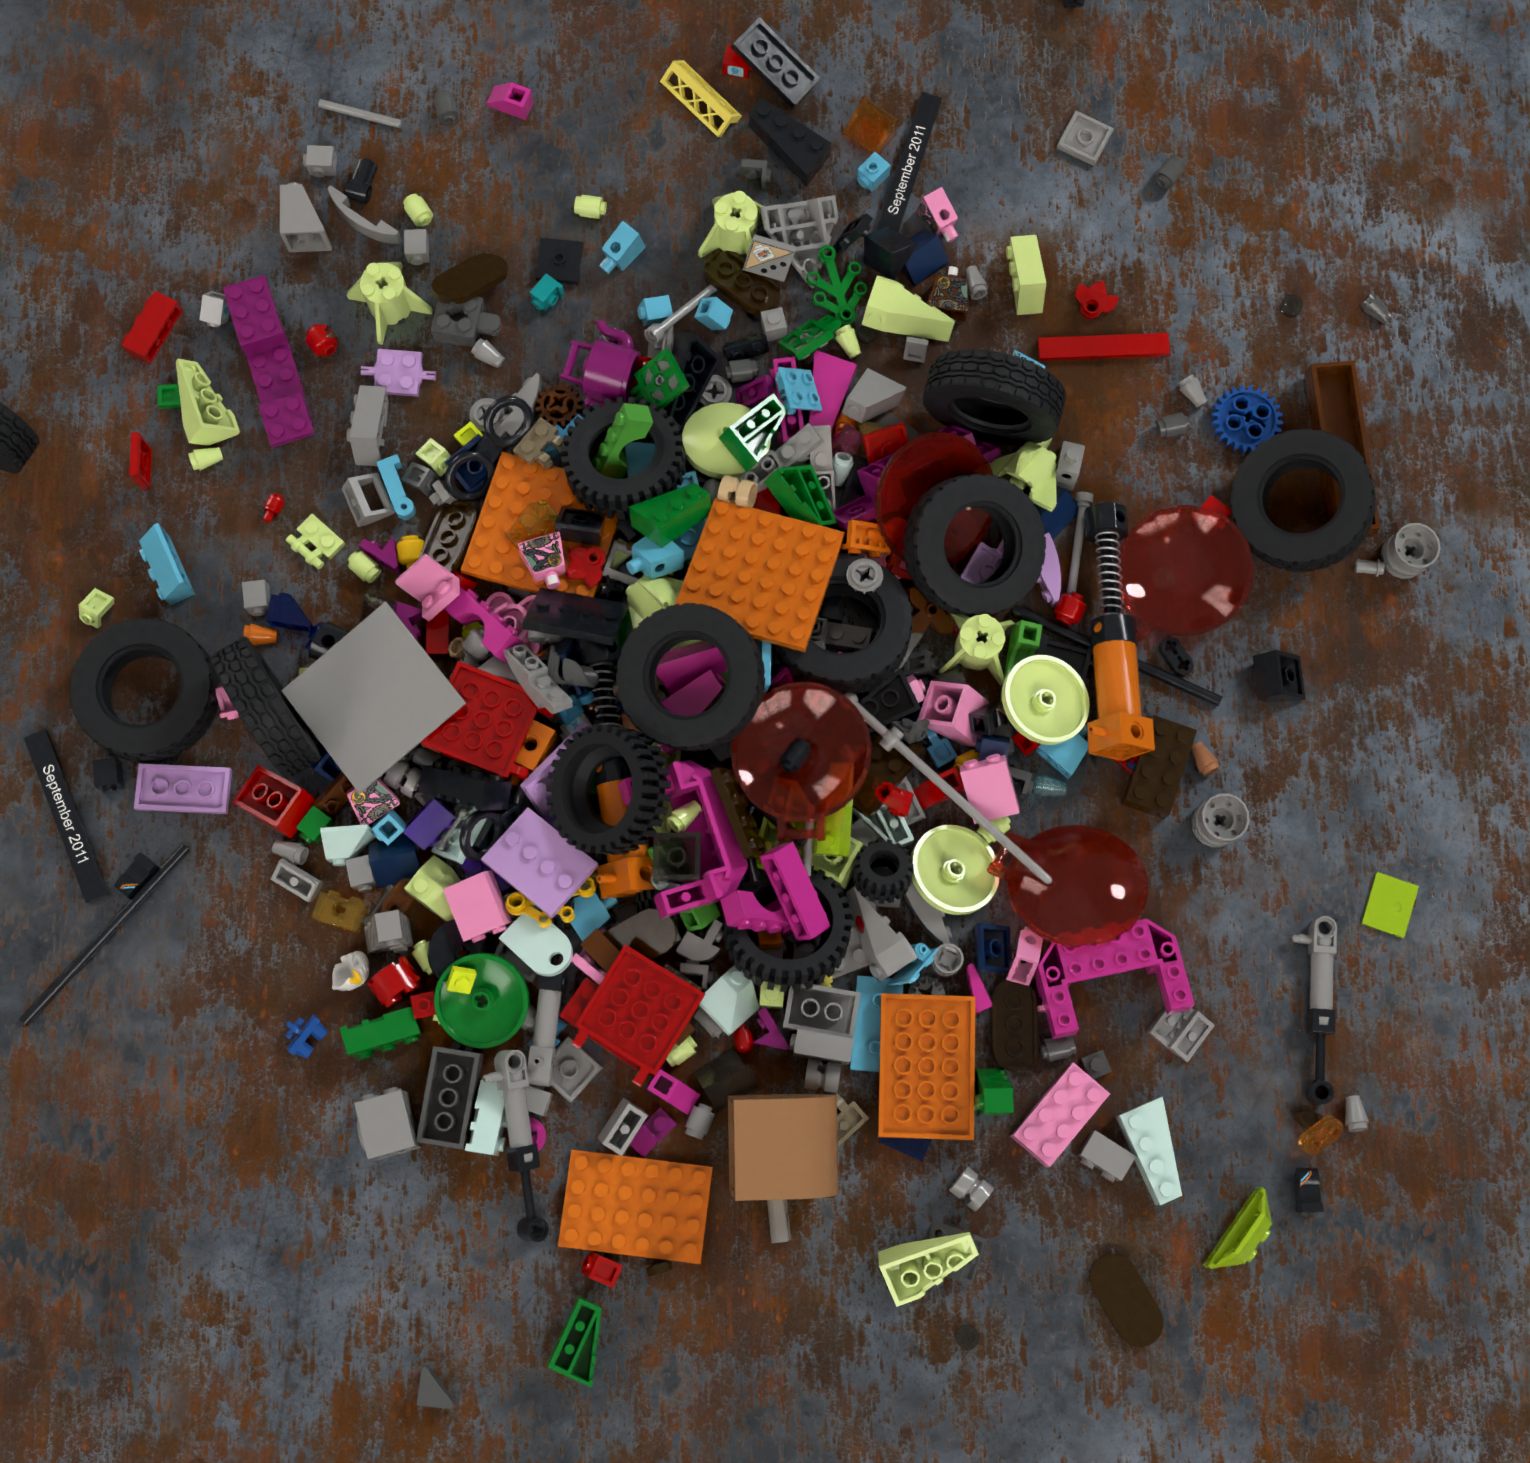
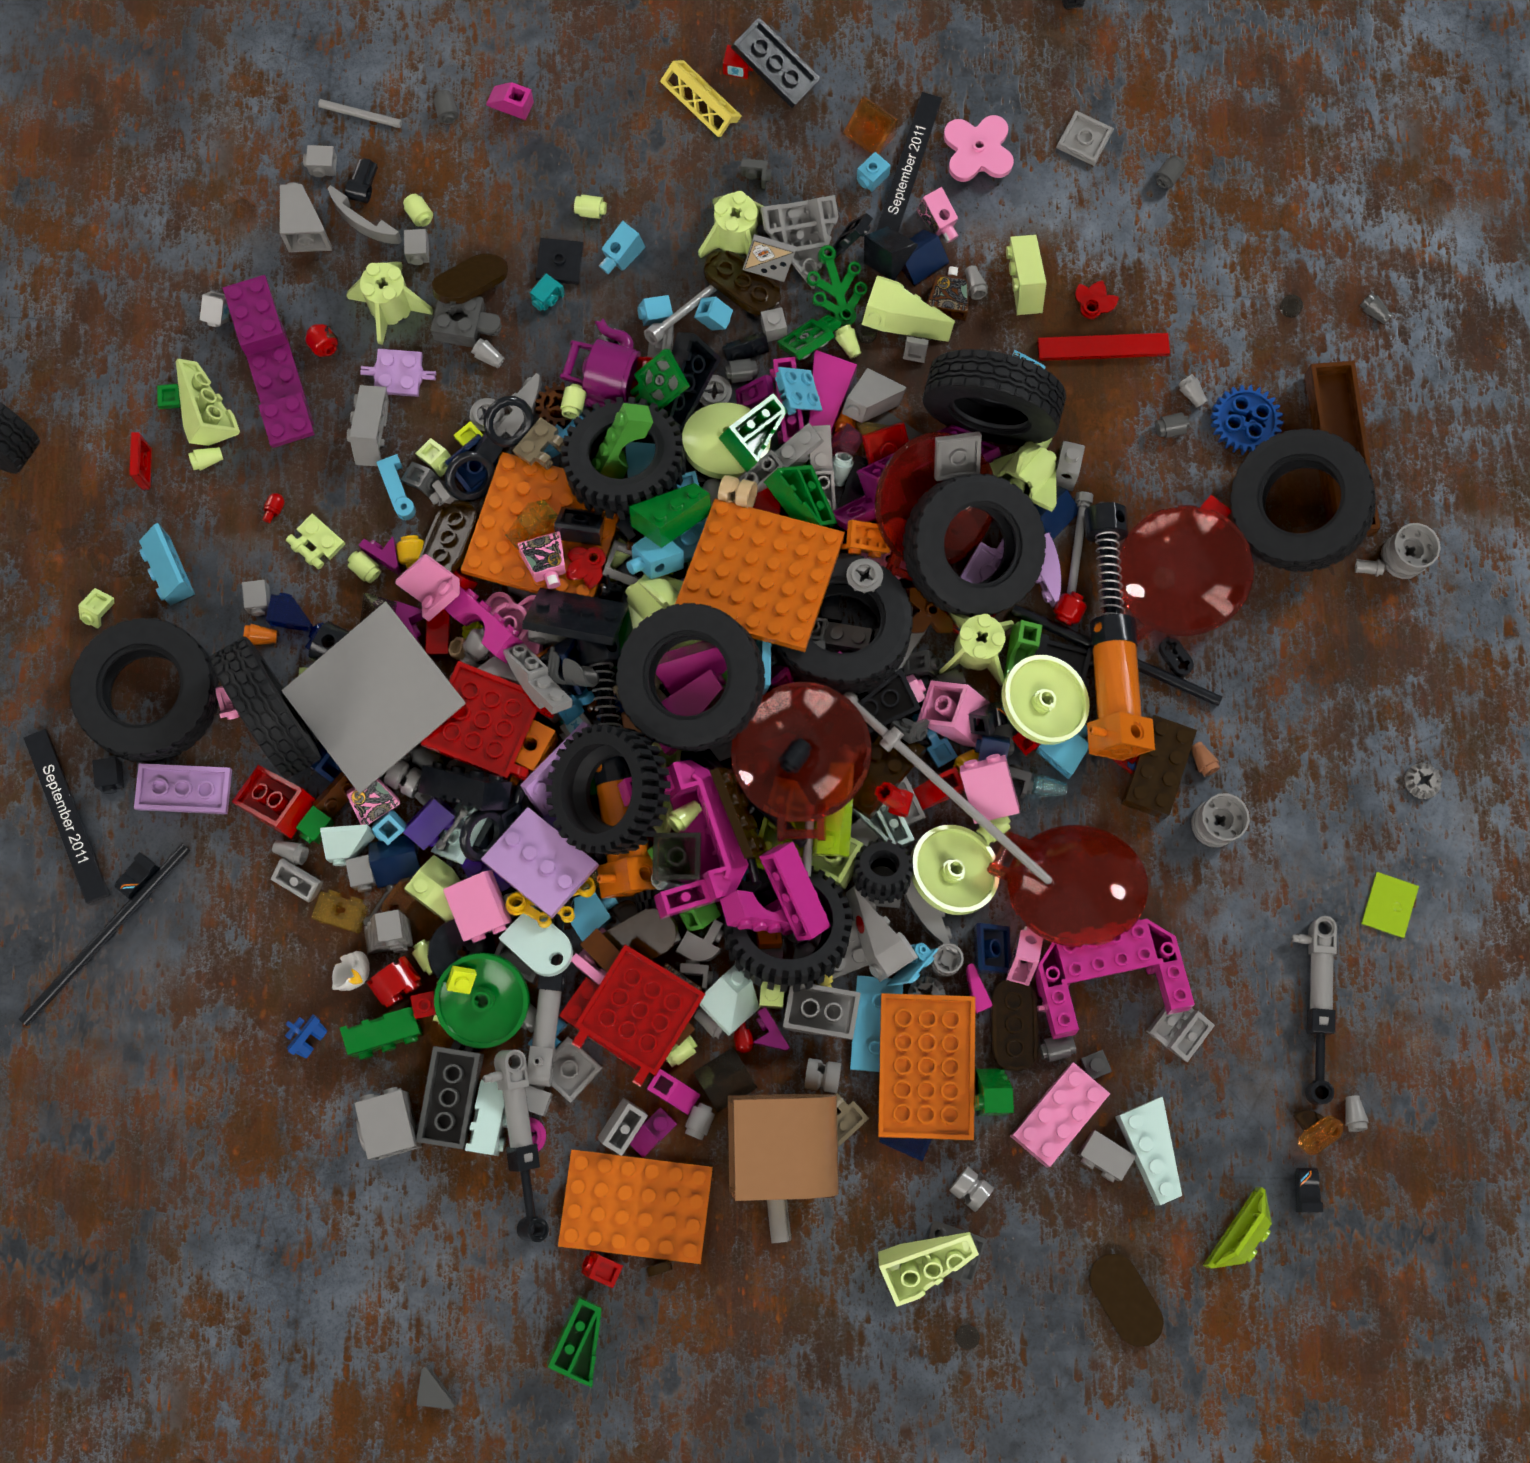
(152, 327): red brick -> none
(358, 503): light grey tile -> none
(573, 401): none -> yellowish green brick
(791, 141): black wedge -> none
(821, 1046): light grey brick -> none
(957, 455): none -> light grey tile
(978, 148): none -> bright pink plant
(1278, 677): black slope -> none
(1413, 777): none -> light grey gear

